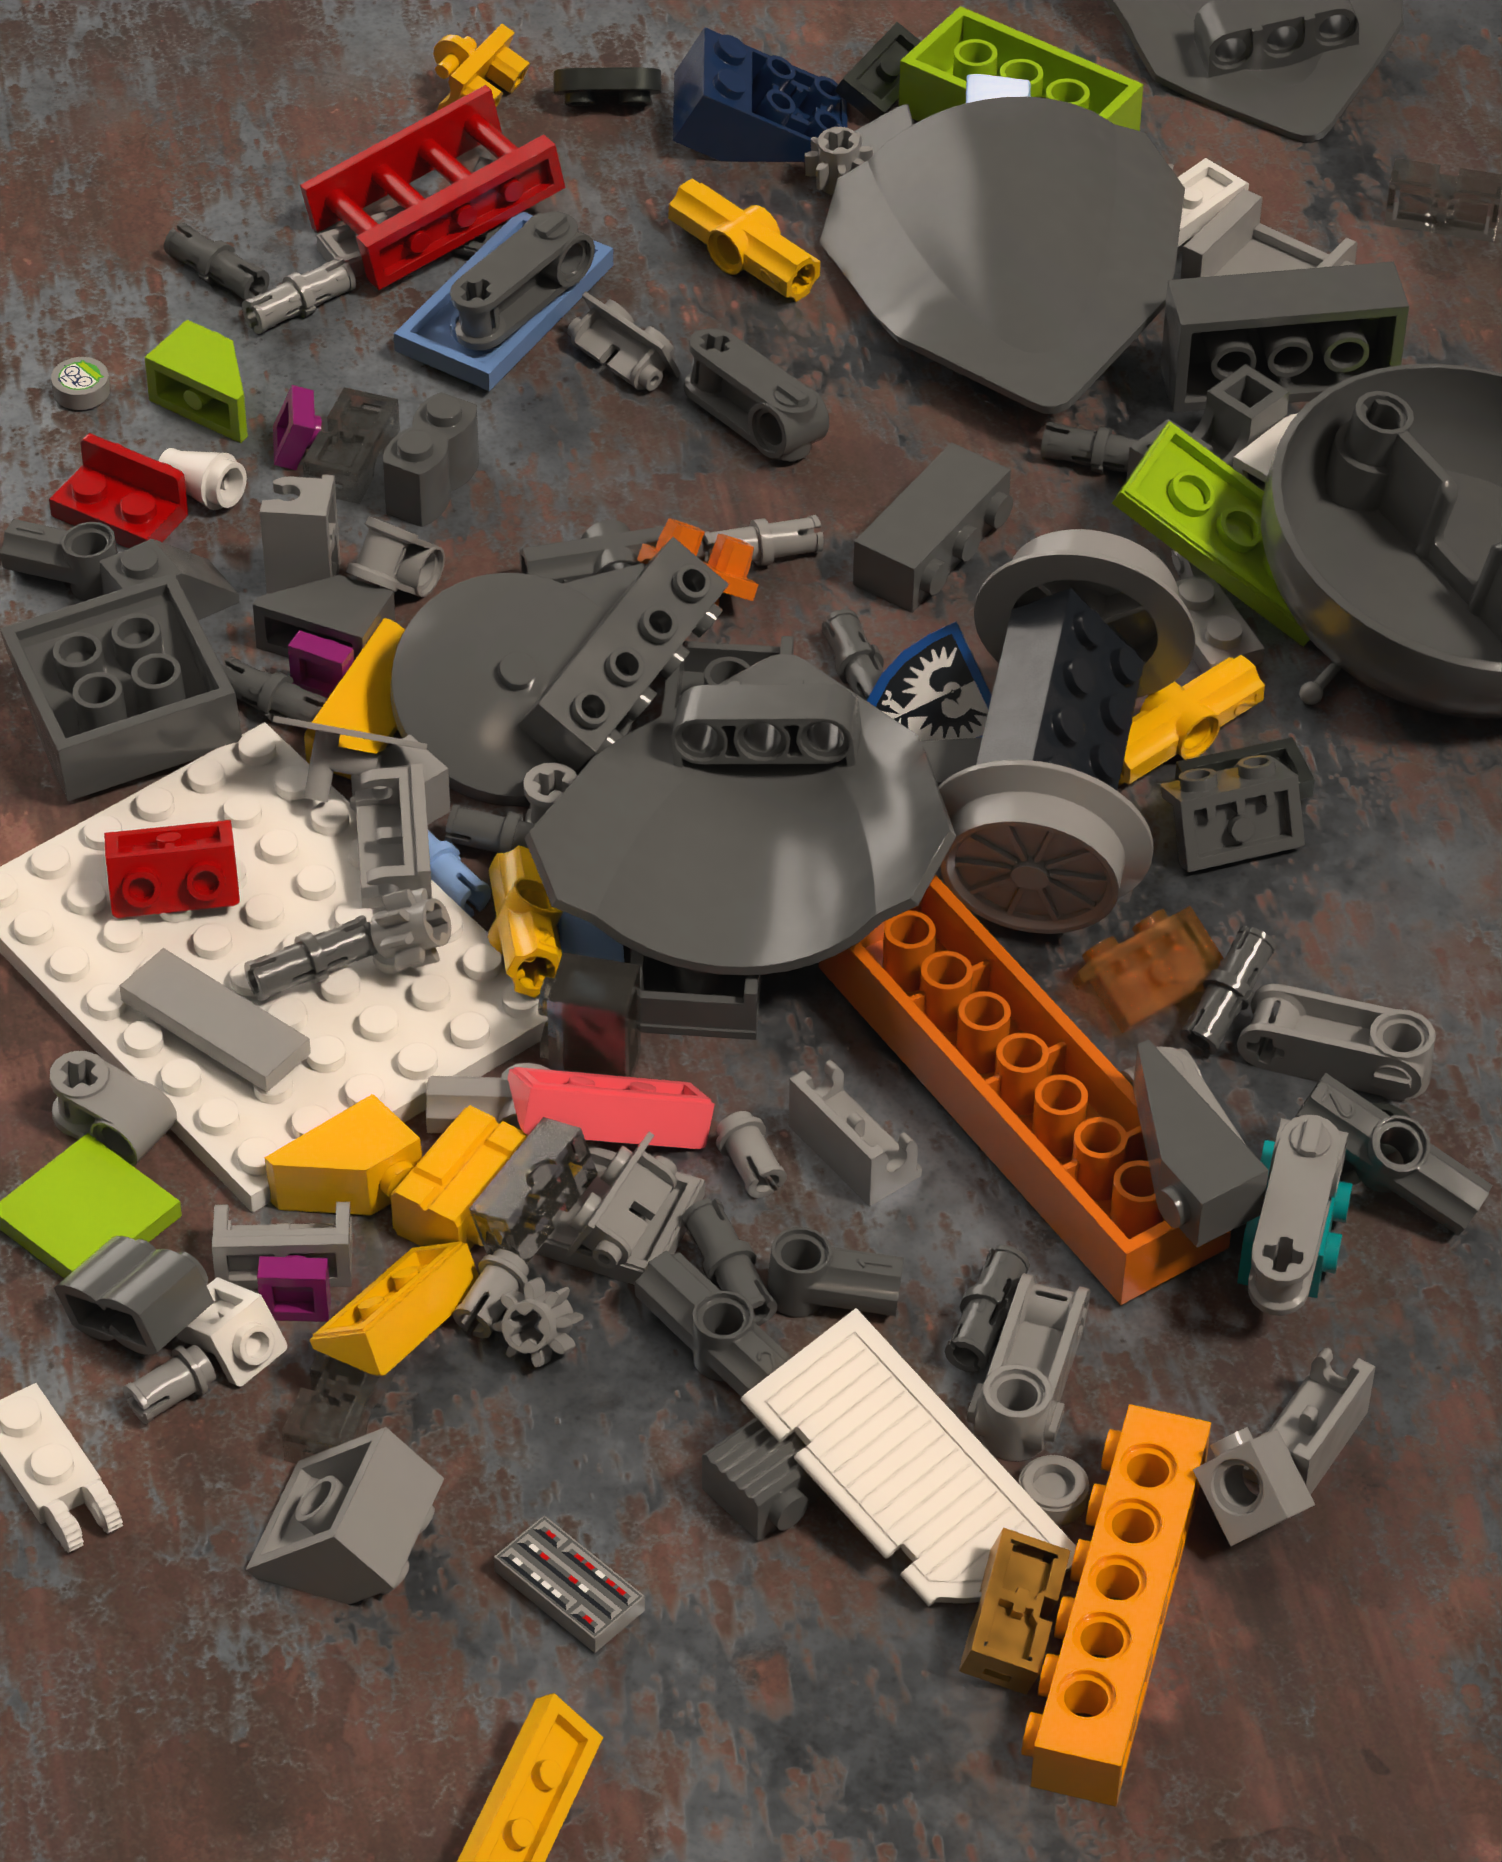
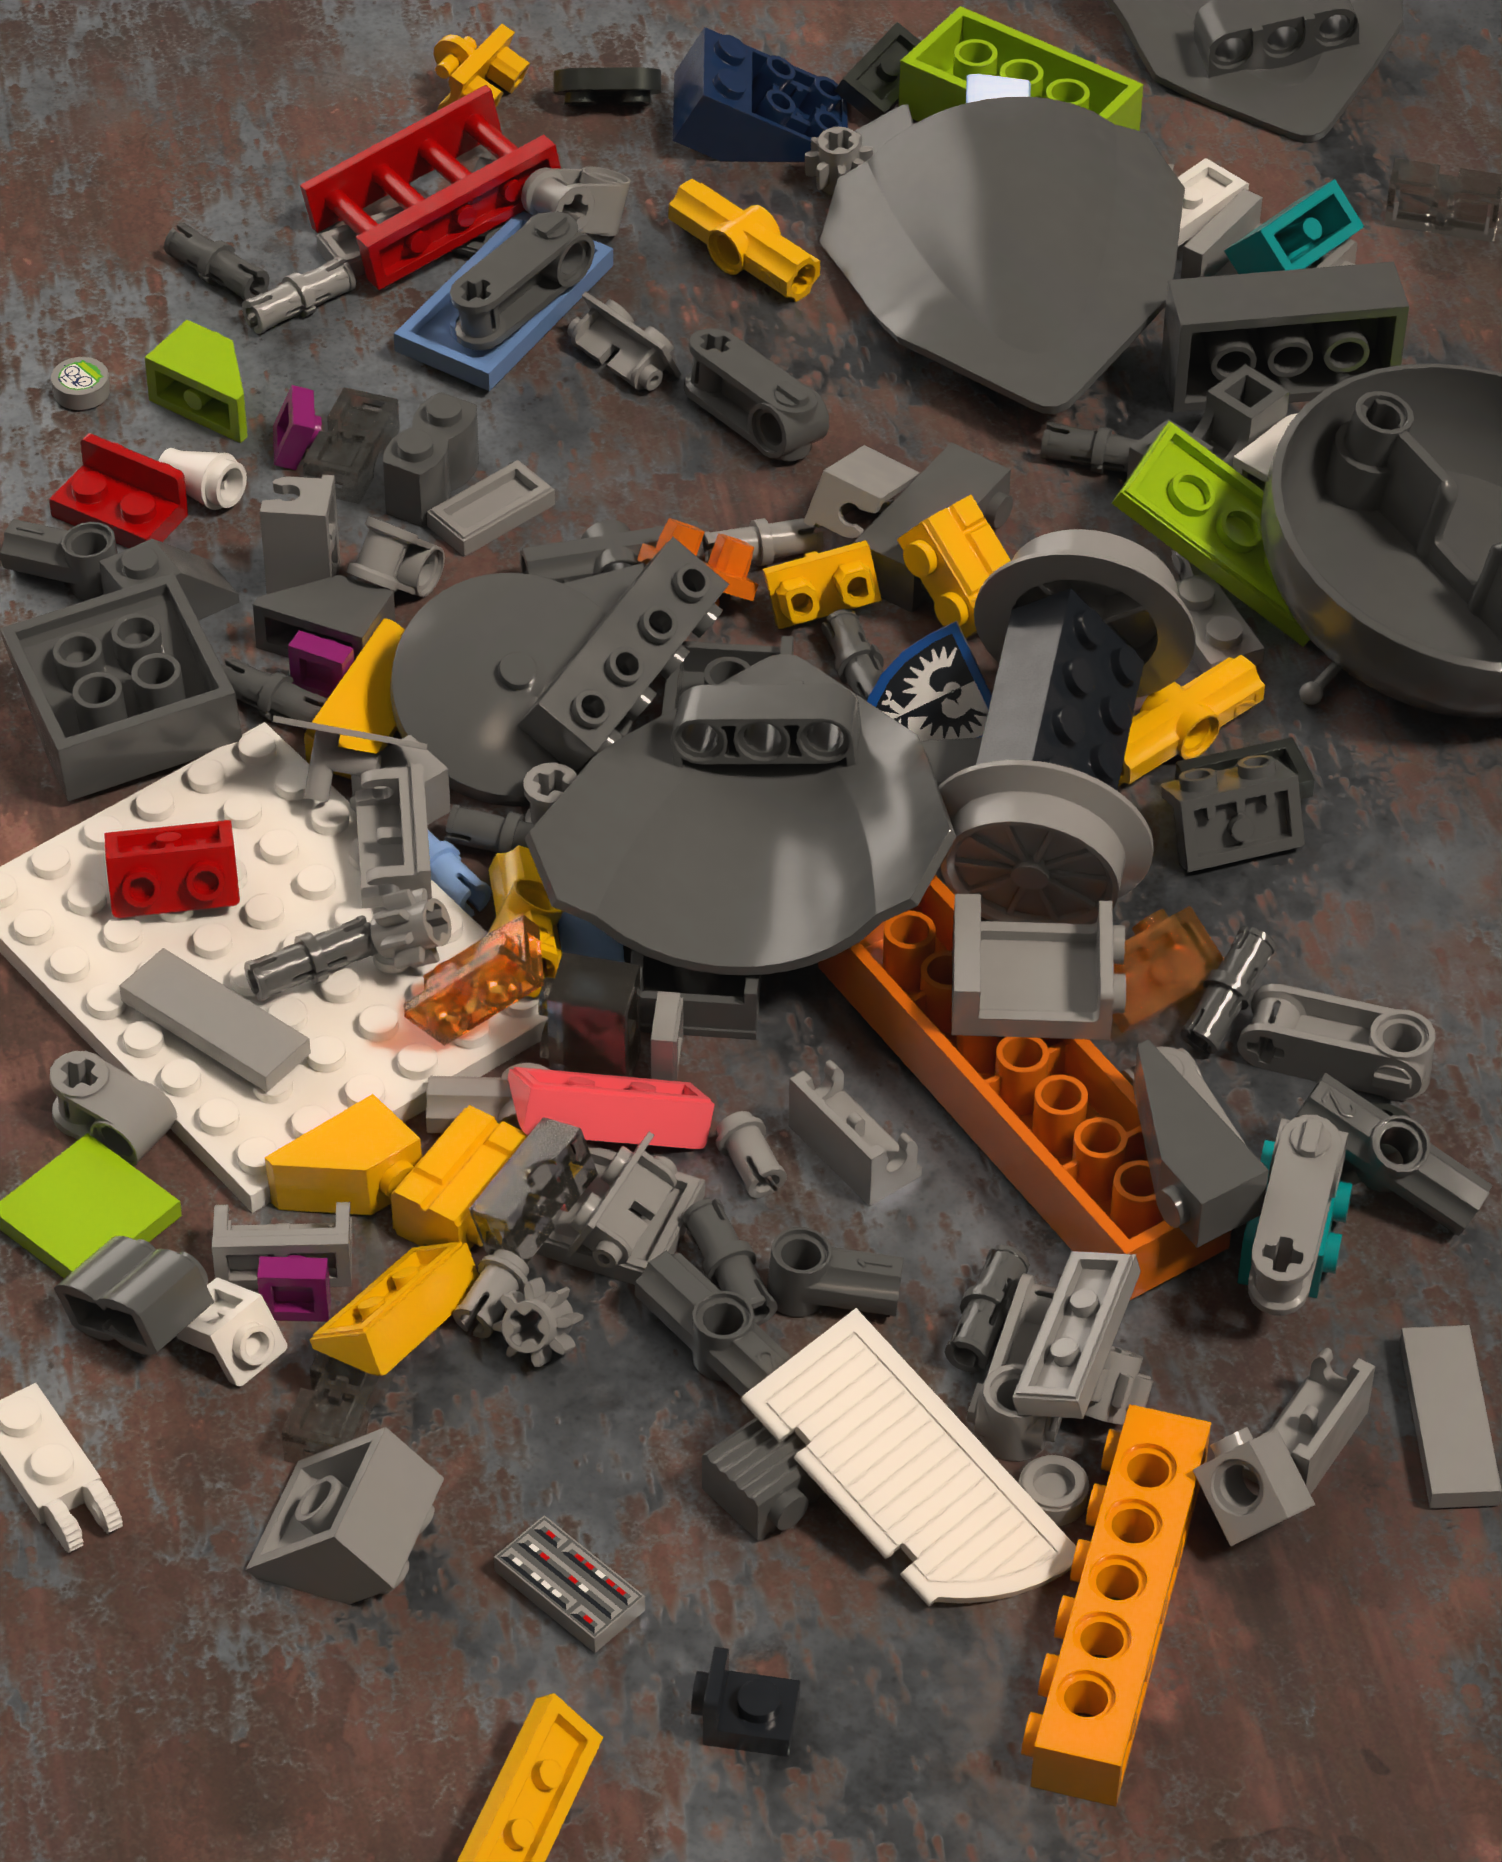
(170, 1383): light grey pin -> none
(479, 981): none -> clear orange bracket
(490, 508): none -> light grey tile
(587, 194): none -> light grey piece
(667, 1036): none -> light grey tile
(745, 1708): none -> black bracket
(822, 584): none -> yellow hips
(858, 480): none -> light grey hinge
(953, 559): none -> yellow brick
(1015, 1601): pearl gold piece -> none
(1035, 975): none -> light grey panel
(1076, 1335): none -> light grey tile
(1119, 1386): none -> light grey gear
(1297, 233): none -> teal brick
(1450, 1417): none -> light grey tile

